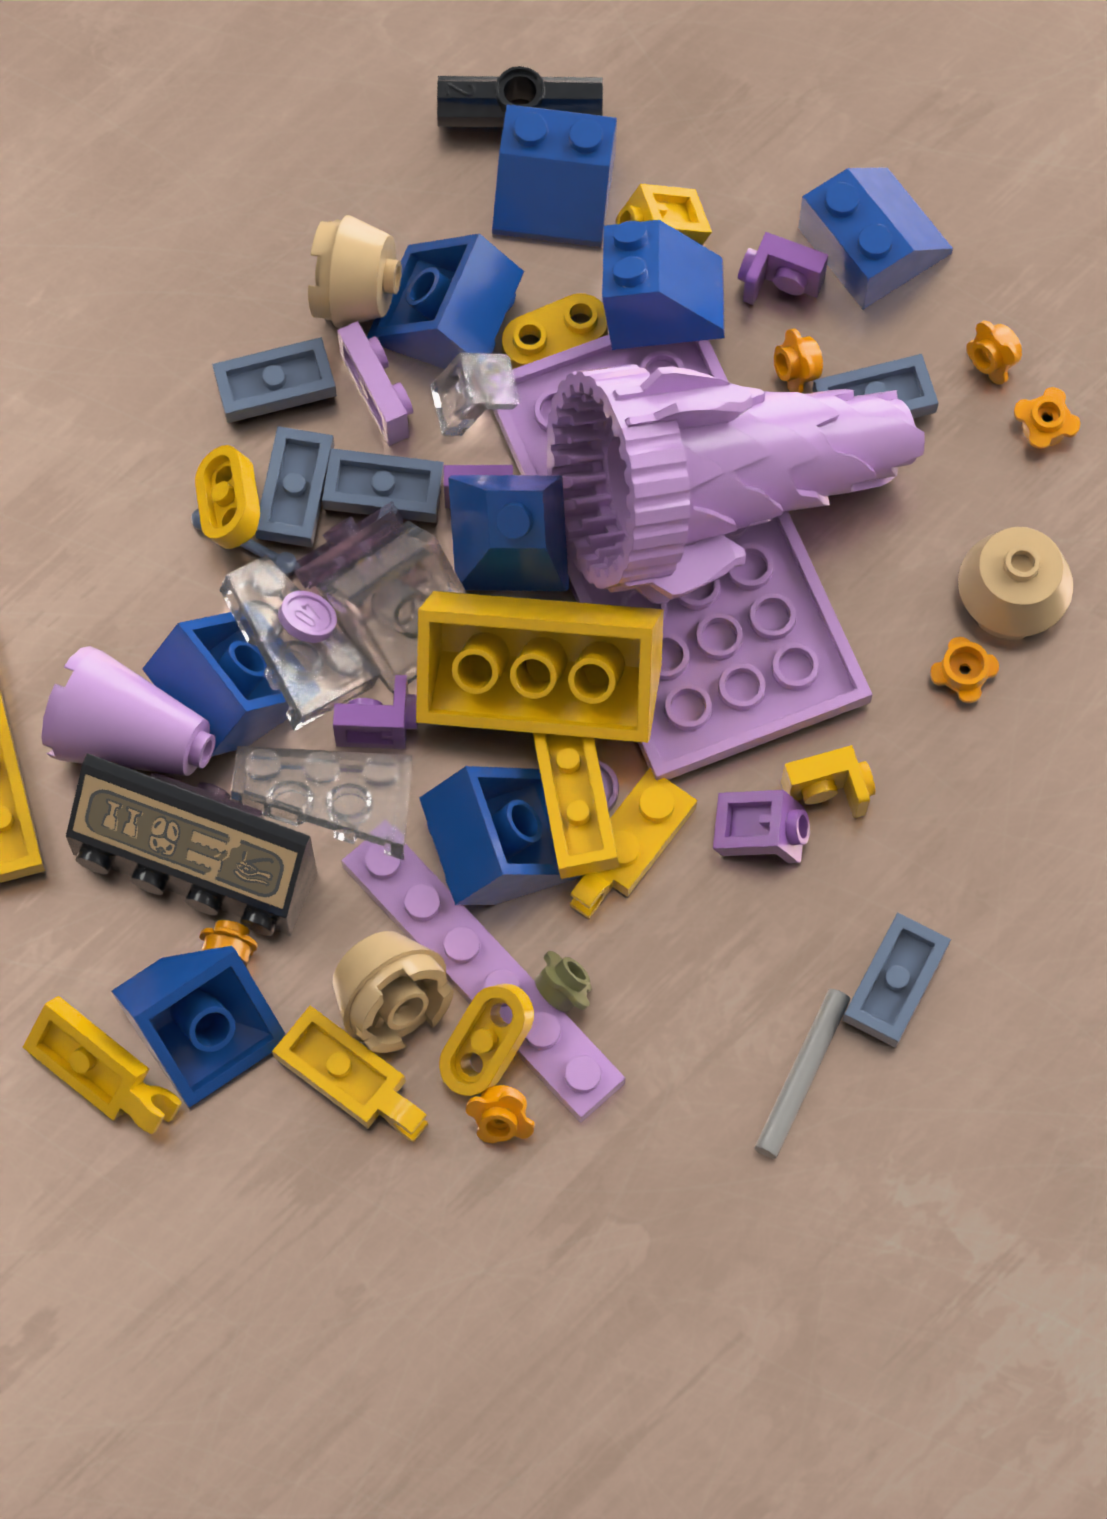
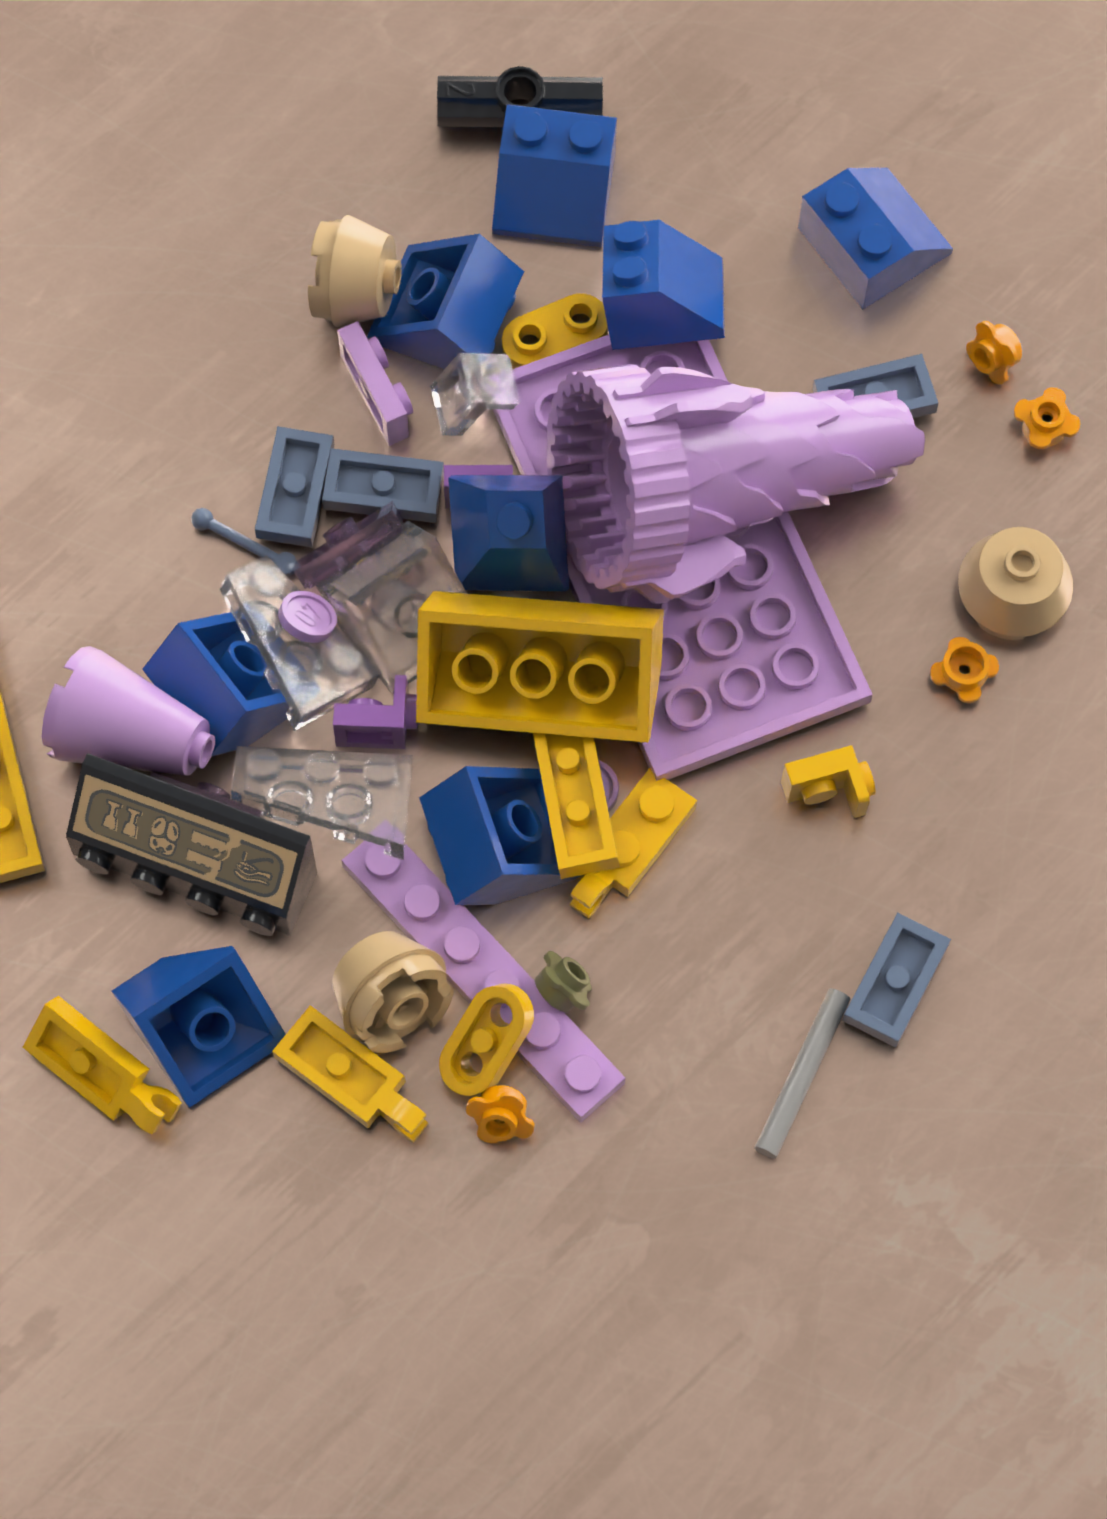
(227, 497): yellow plate -> none
(229, 934): light orange plate -> none
(274, 380): sand blue plate -> none
(672, 205): yellow bracket -> none
(761, 824): medium lavender bracket -> none
(786, 264): medium lavender bracket -> none
(798, 360): light orange plate -> none

